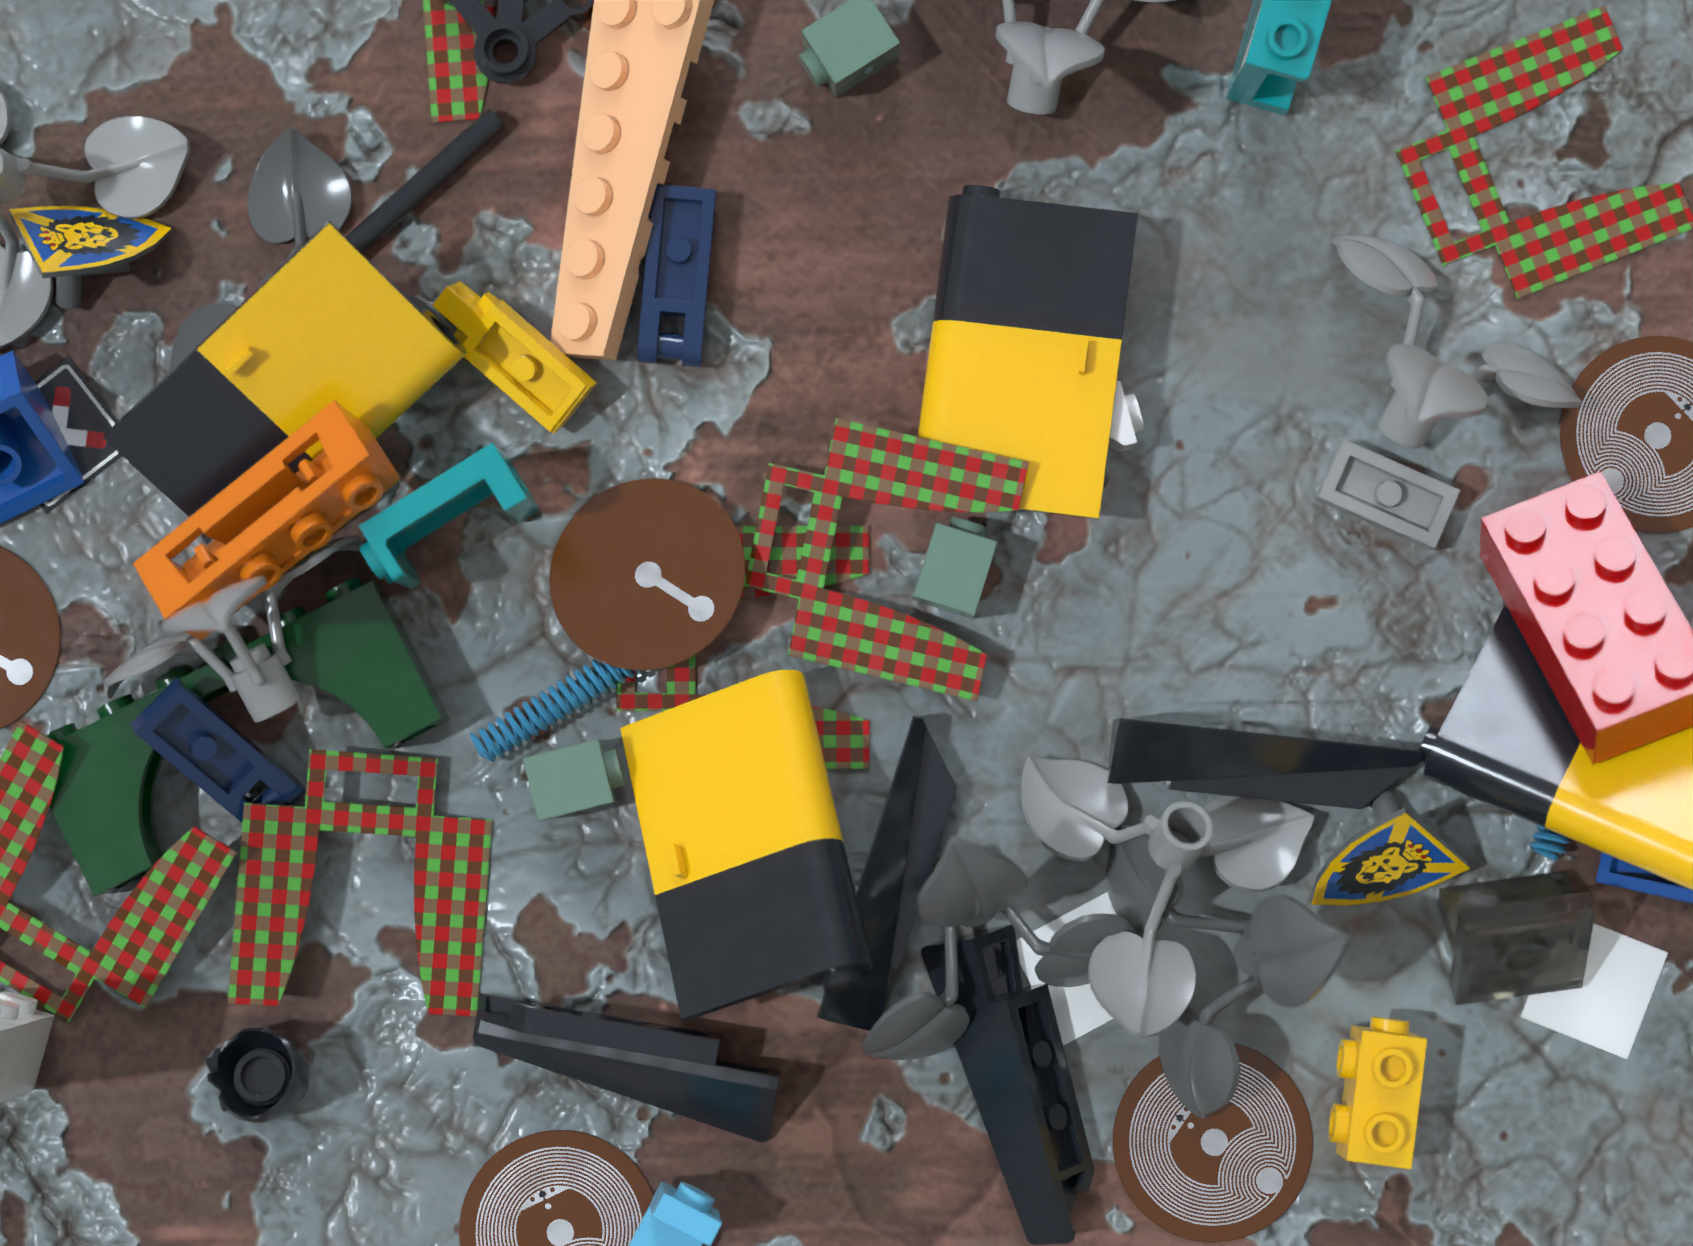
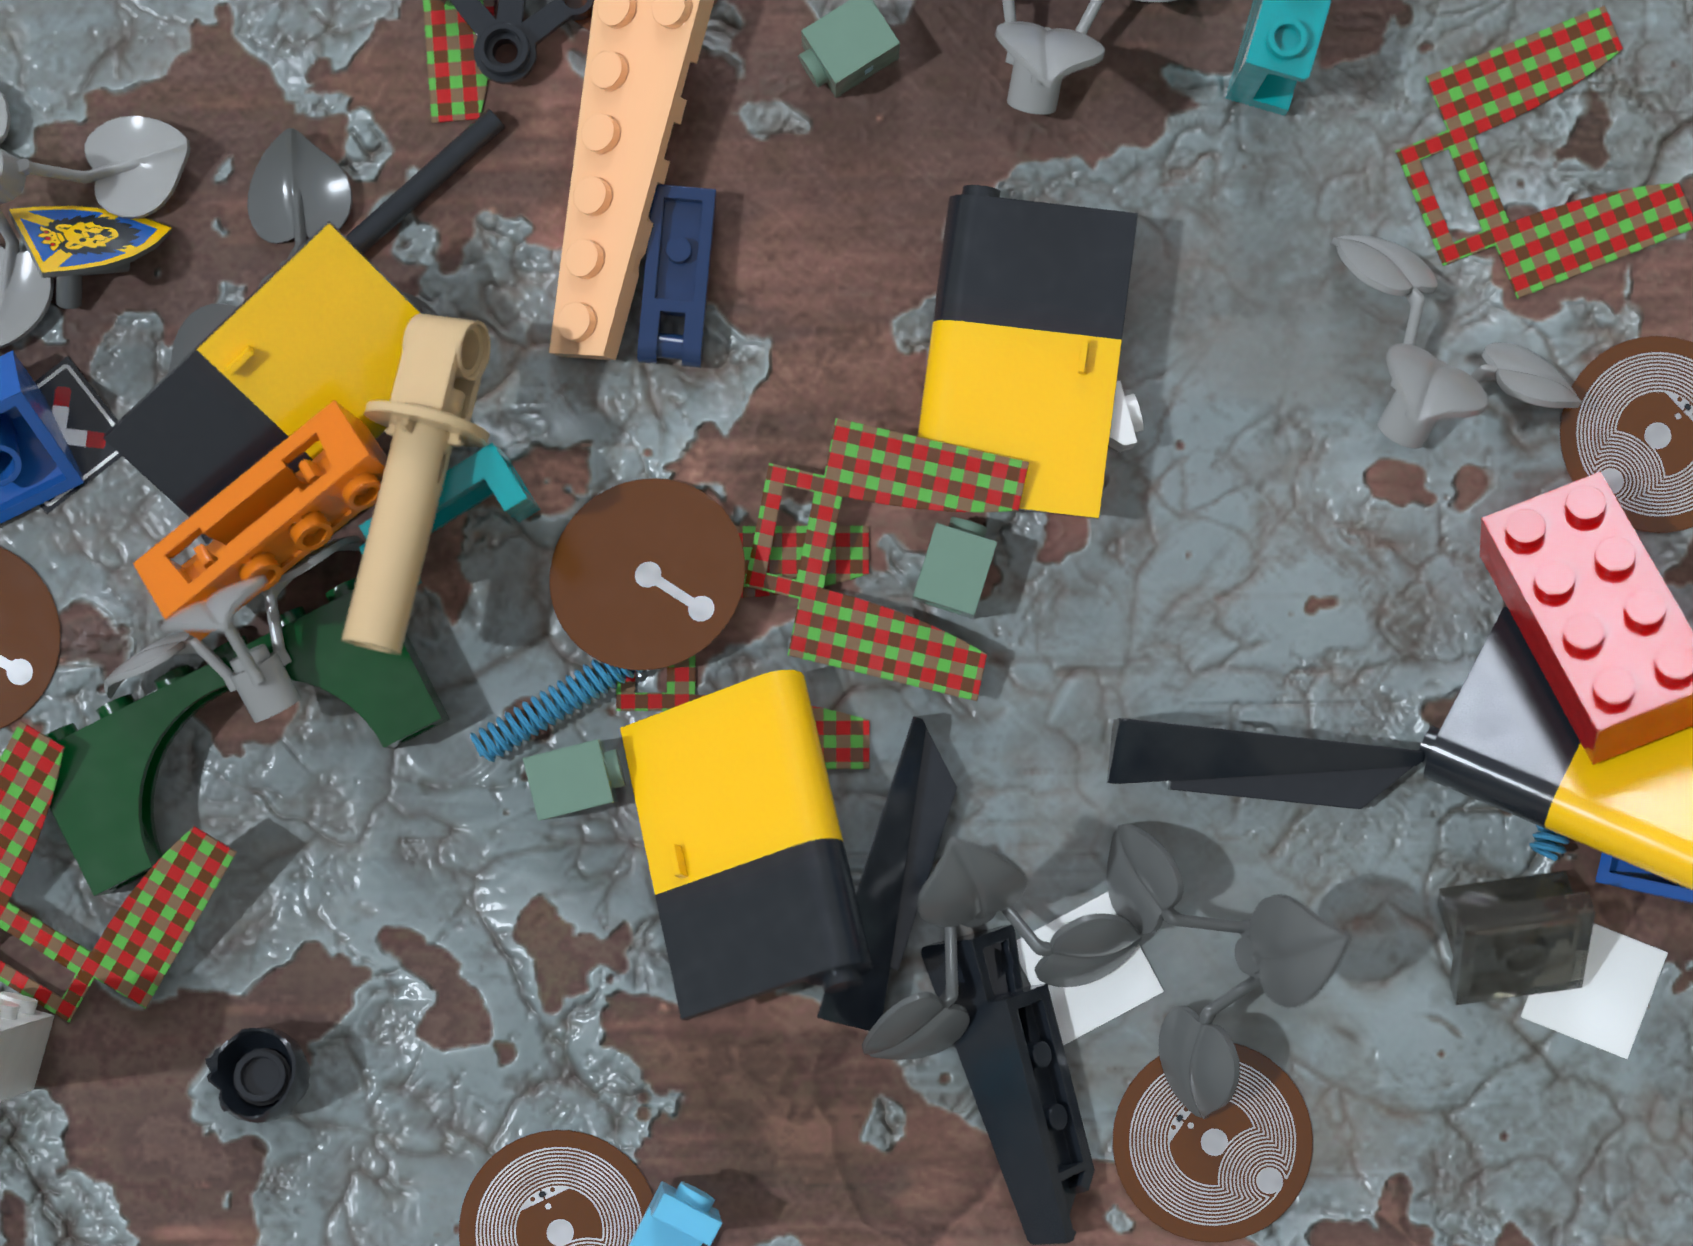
(212, 751): dark blue plate -> none
(280, 866): piece -> none
(426, 418): none -> tan piece
(515, 356): yellow hinge -> none
(635, 1059): black wedge -> none
(1252, 847): light grey plant -> none
(1379, 1093): yellow brick -> none
(1386, 860): shield -> none
(1387, 494): light grey plate -> none

